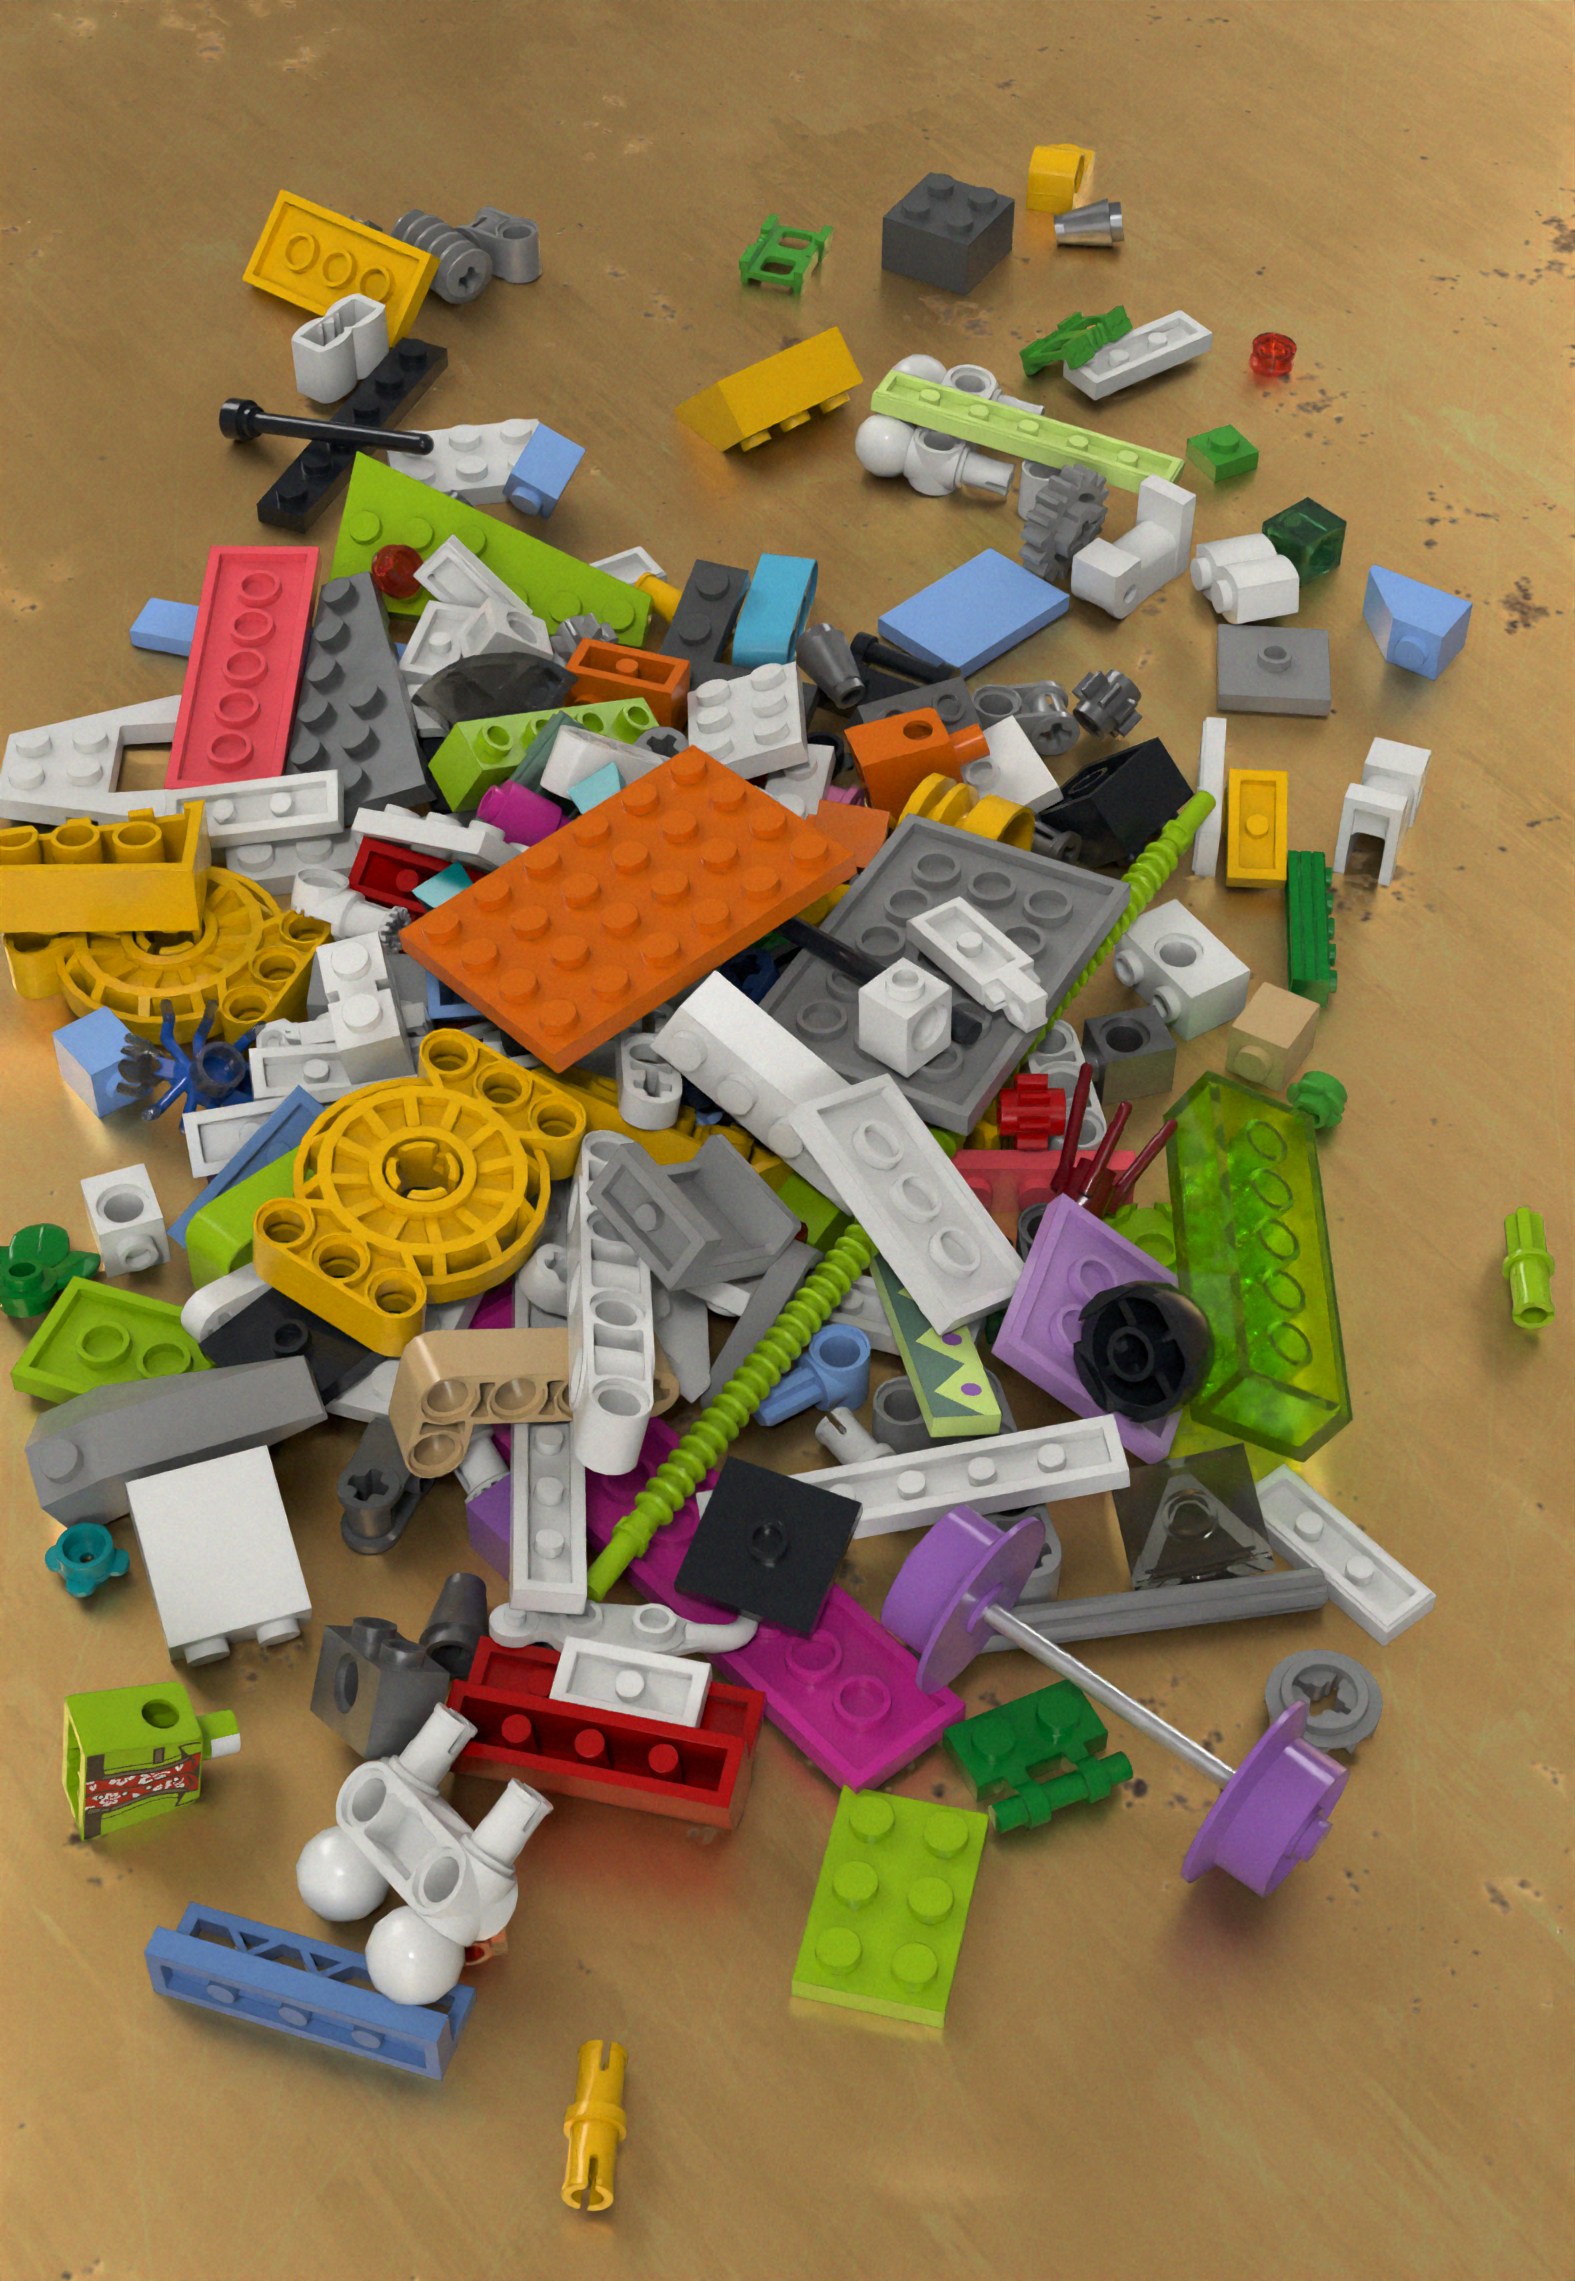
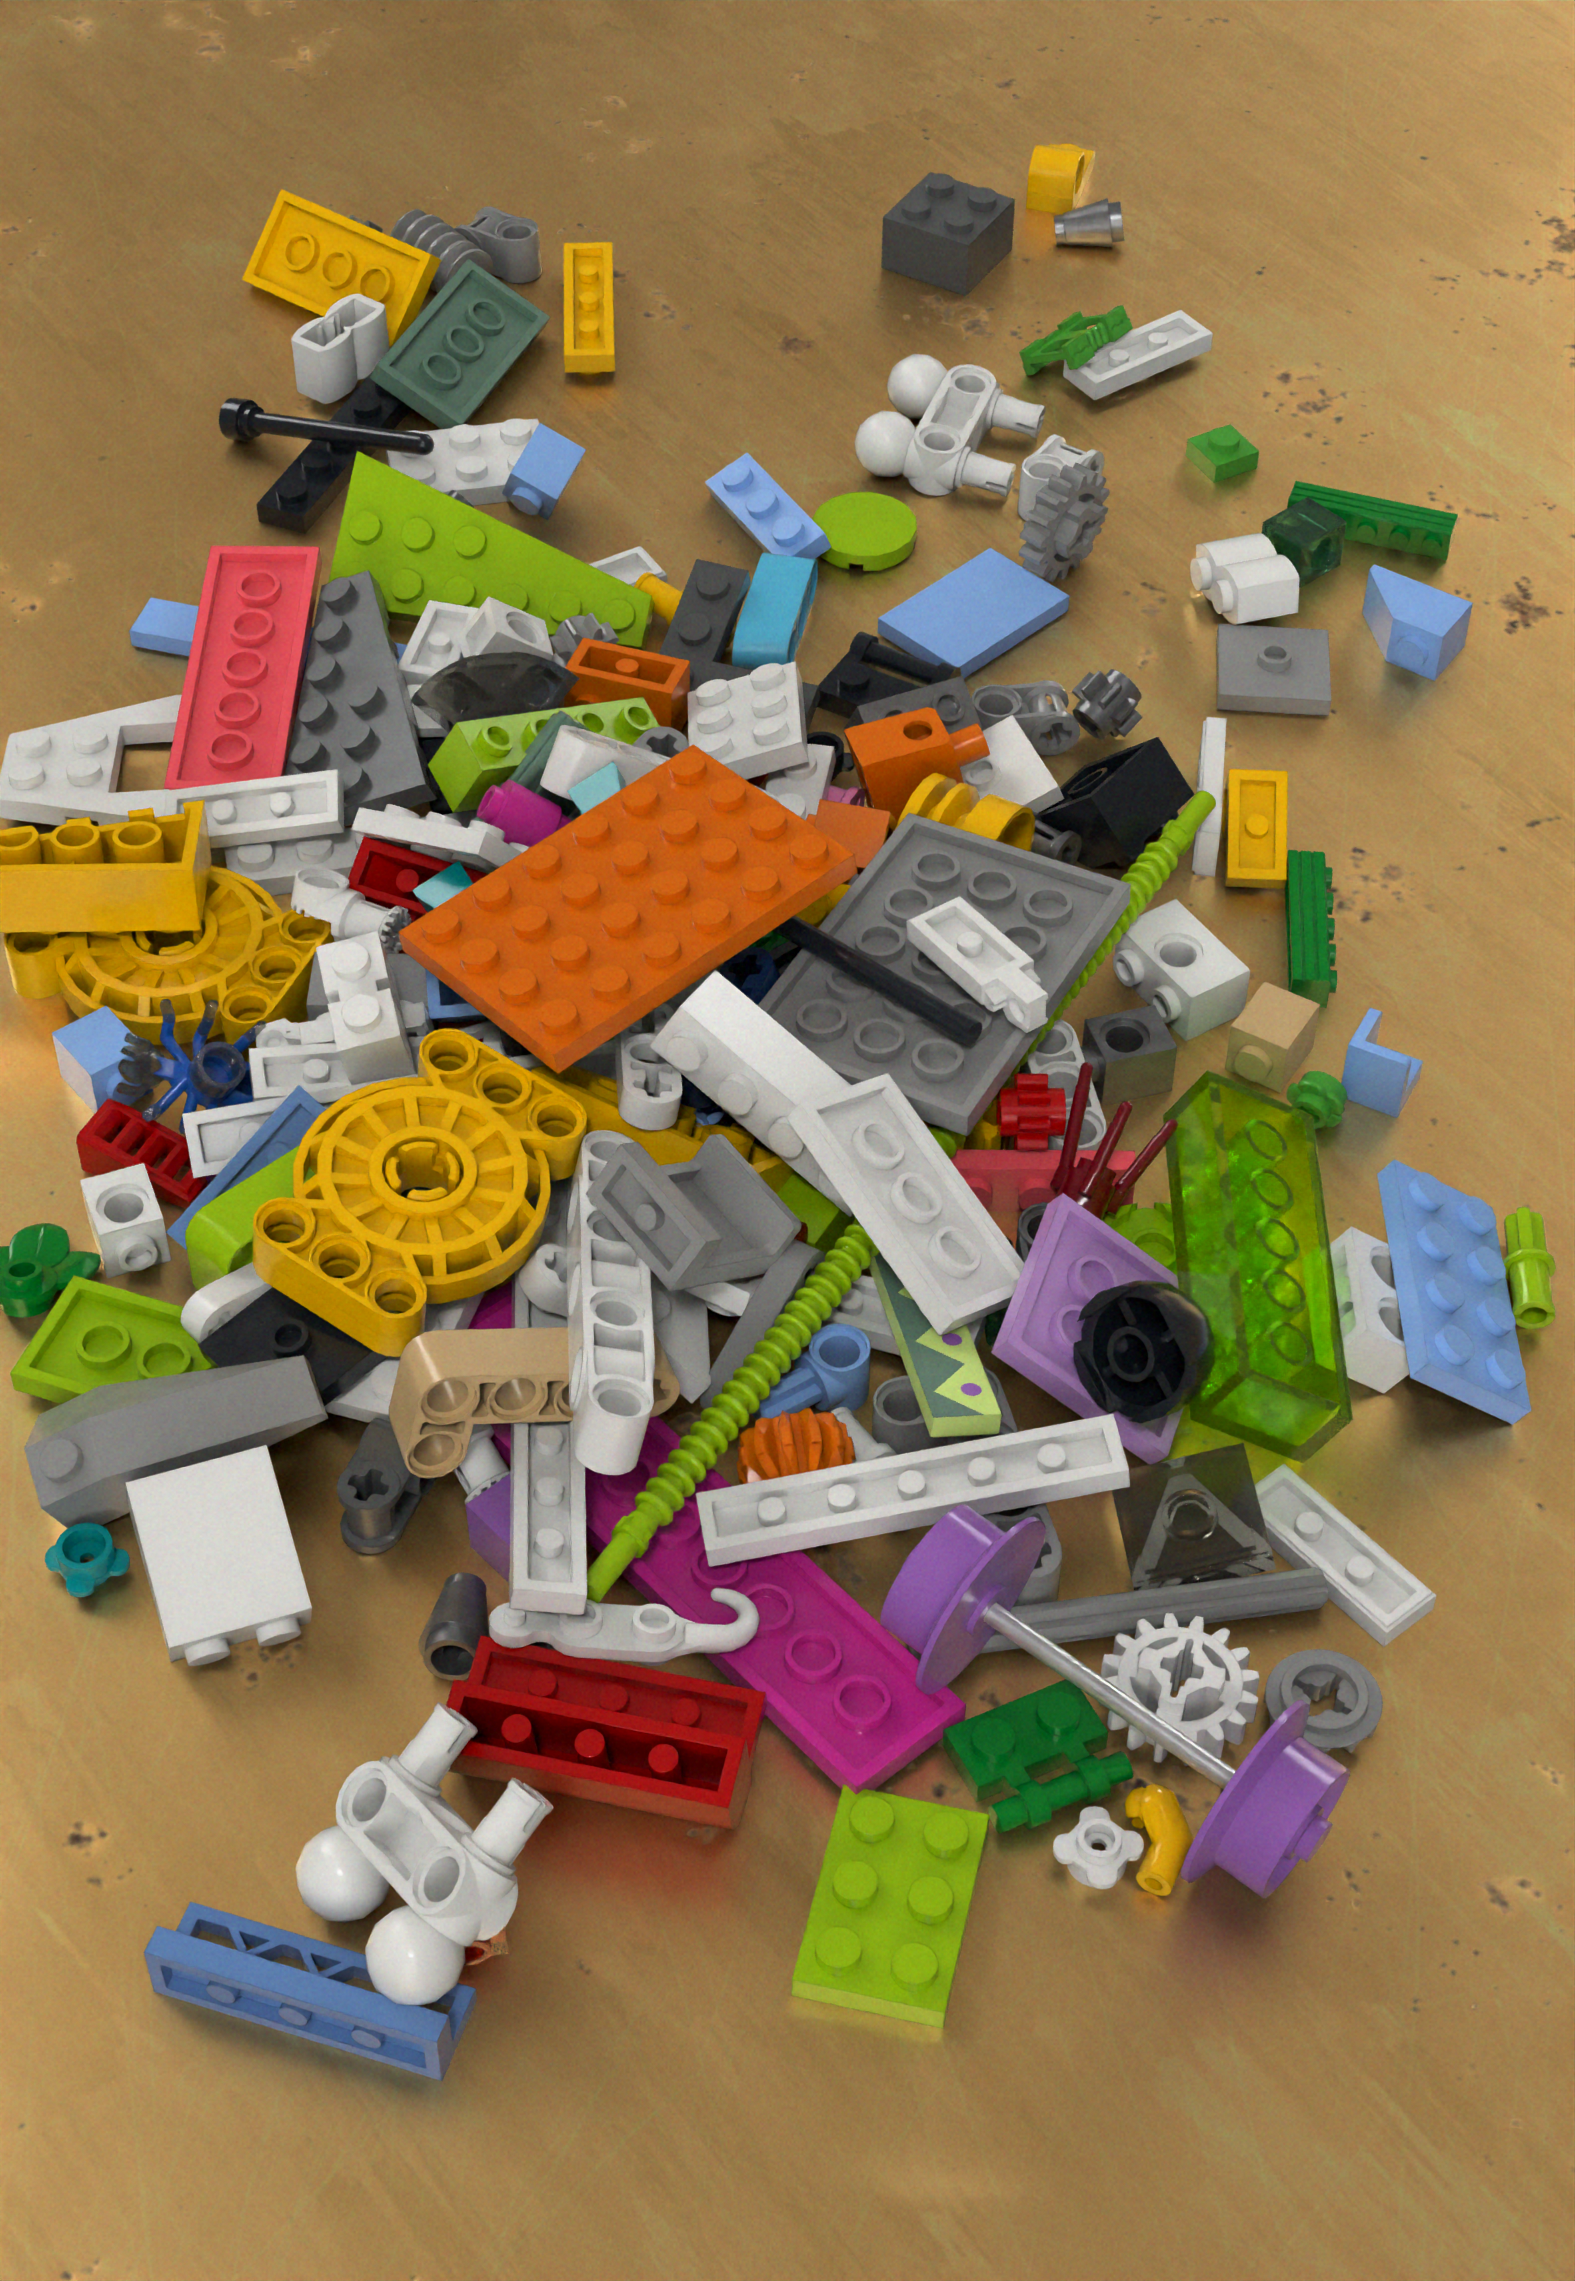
(118, 1129): none -> red slope
(137, 1753): lime torso -> none
(375, 1686): flat silver brick -> none
(394, 570): clear red plate -> none
(460, 347): none -> sand green plate
(462, 579): white tile -> none
(588, 308): none -> yellow plate
(595, 2125): yellow pin -> none
(632, 1681): white plate -> none
(766, 510): none -> light blue plate
(768, 250): bright green piece -> none
(768, 1547): black plate -> none
(773, 393): yellow slope -> none
(793, 1446): none -> orange gear
(830, 664): flat silver cone -> none
(867, 530): none -> lime tile
(905, 1017): white brick -> none
(1020, 431): yellowish green tile -> none
(1093, 1866): none -> white plate
(1142, 559): white piece -> none
(1170, 1836): none -> yellow arm
(1217, 1689): none -> white gear
(1272, 355): clear red bush -> none
(1368, 1310): none -> white brick
(1378, 1074): none -> light blue panel
(1383, 802): white piece -> none
(1384, 521): none -> green piece
(1452, 1293): none -> light blue plate

